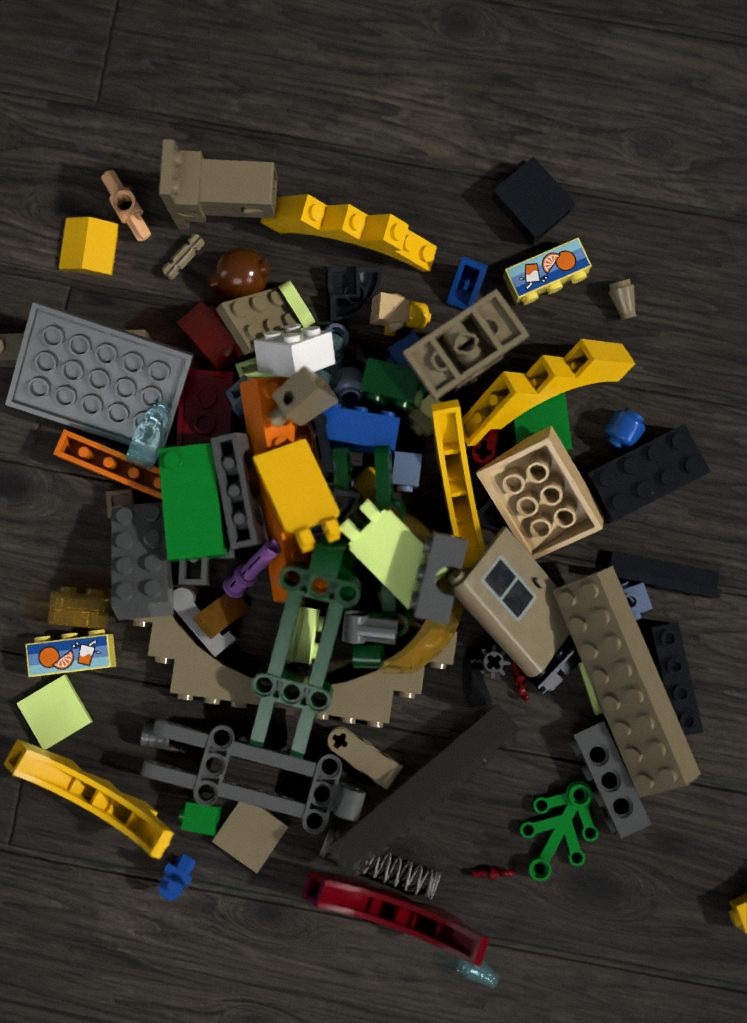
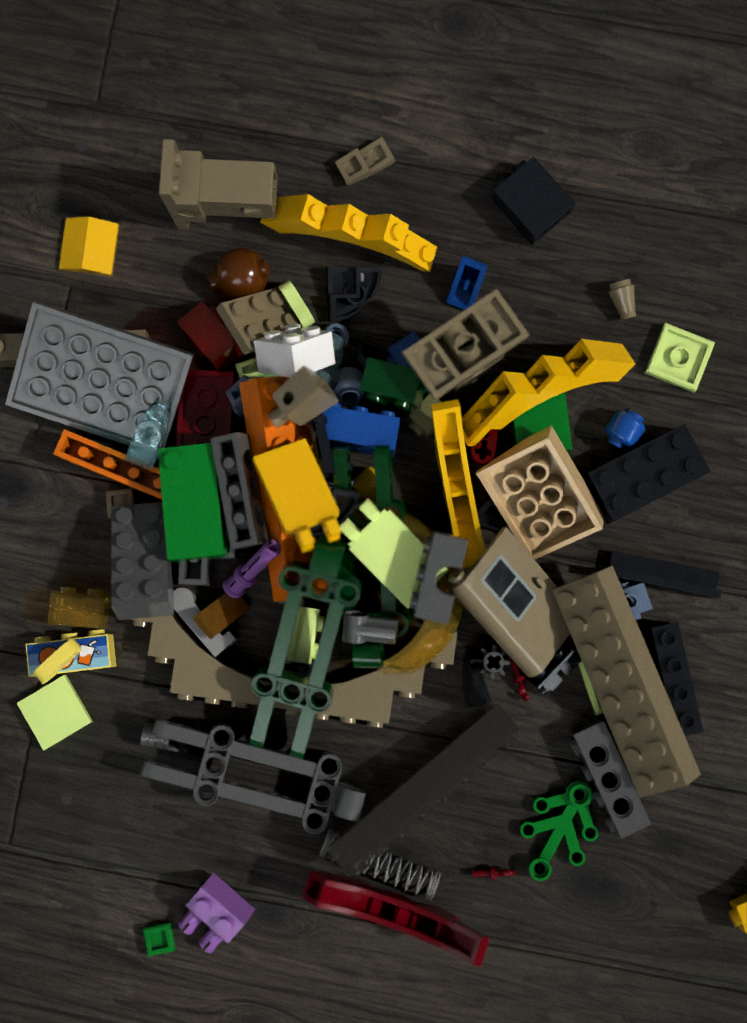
(57, 661): none -> light yellow beam
(91, 792): yellow arch -> none
(119, 195): light nougat axle -> none
(159, 939): none -> green tile
(176, 877): blue hips -> none
(183, 256): dark tan axle -> none
(200, 818): green brick -> none
(218, 908): none -> medium lavender brick
(250, 834): dark tan tile -> none
(365, 162): none -> dark tan slope
(365, 757): dark tan piece -> none
(397, 312): tan piece -> none
(406, 471): sand blue brick -> none
(482, 975): clear light blue cone -> none
(547, 272): brick -> none
(679, 357): none -> yellowish green tile

